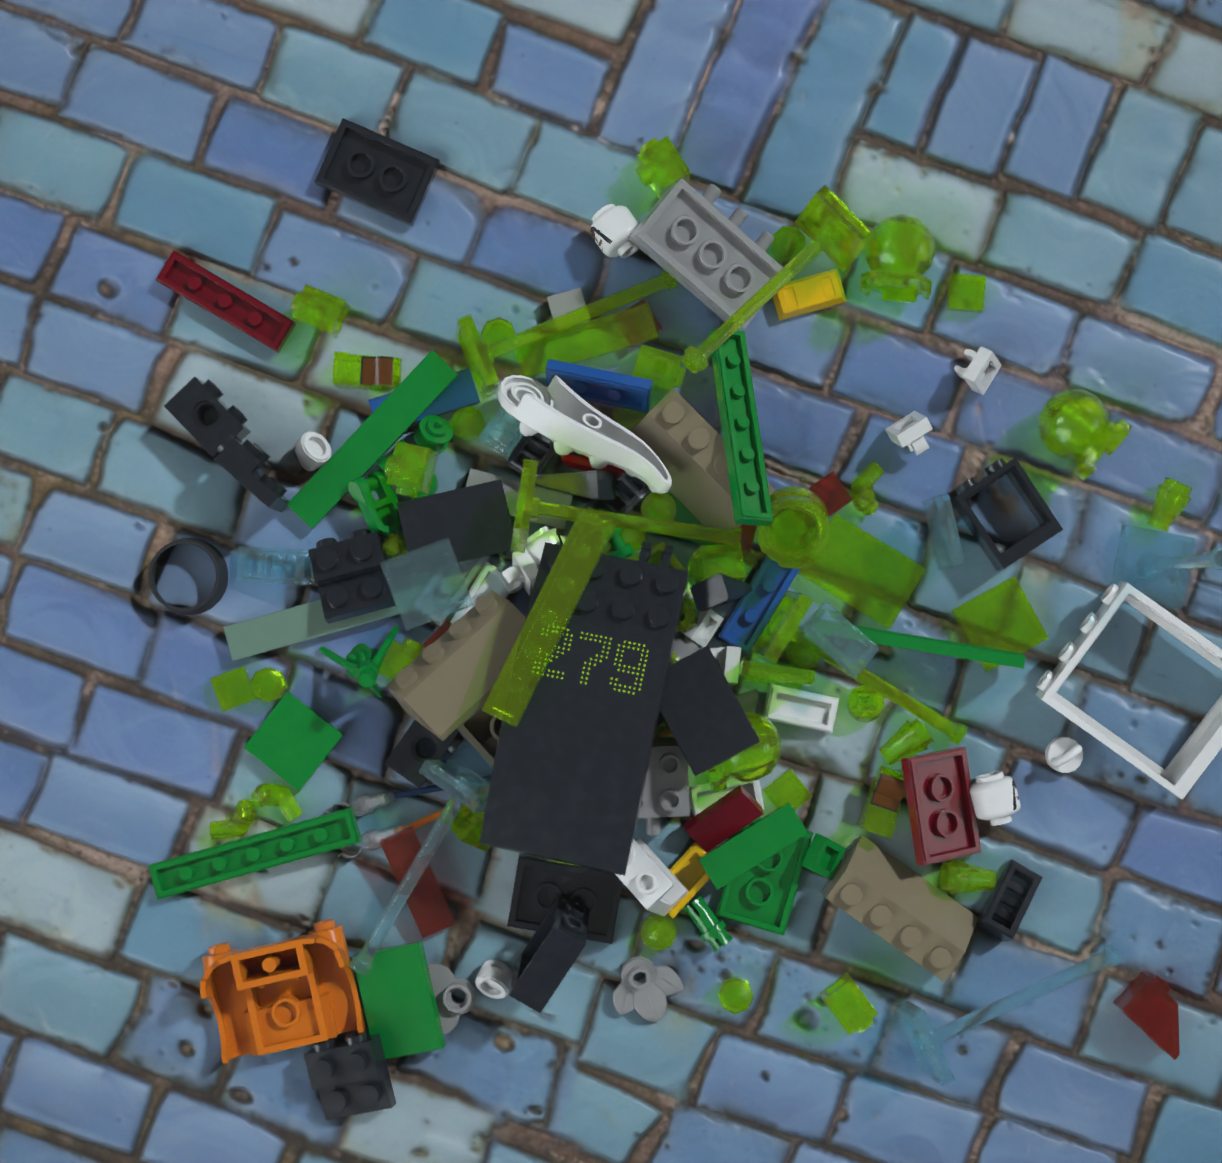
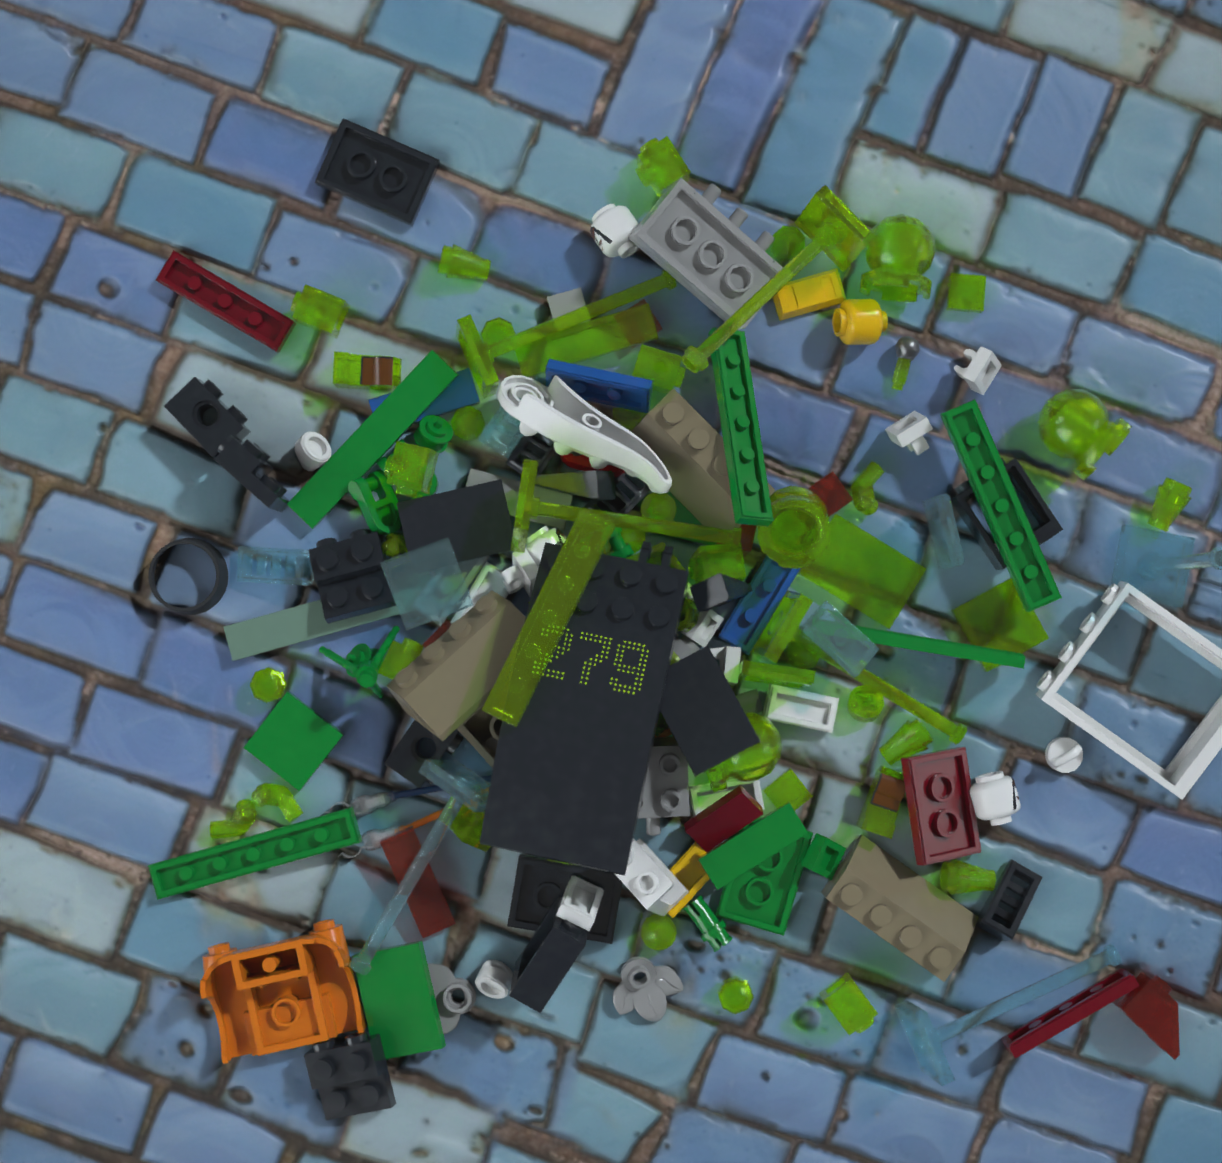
(233, 688): clear neon green tile -> none
(462, 264): none -> clear neon green cone
(580, 903): none -> white tile
(859, 321): none -> yellow head
(906, 350): none -> piece
(1000, 506): none -> green tile
(1069, 1012): none -> dark red tile

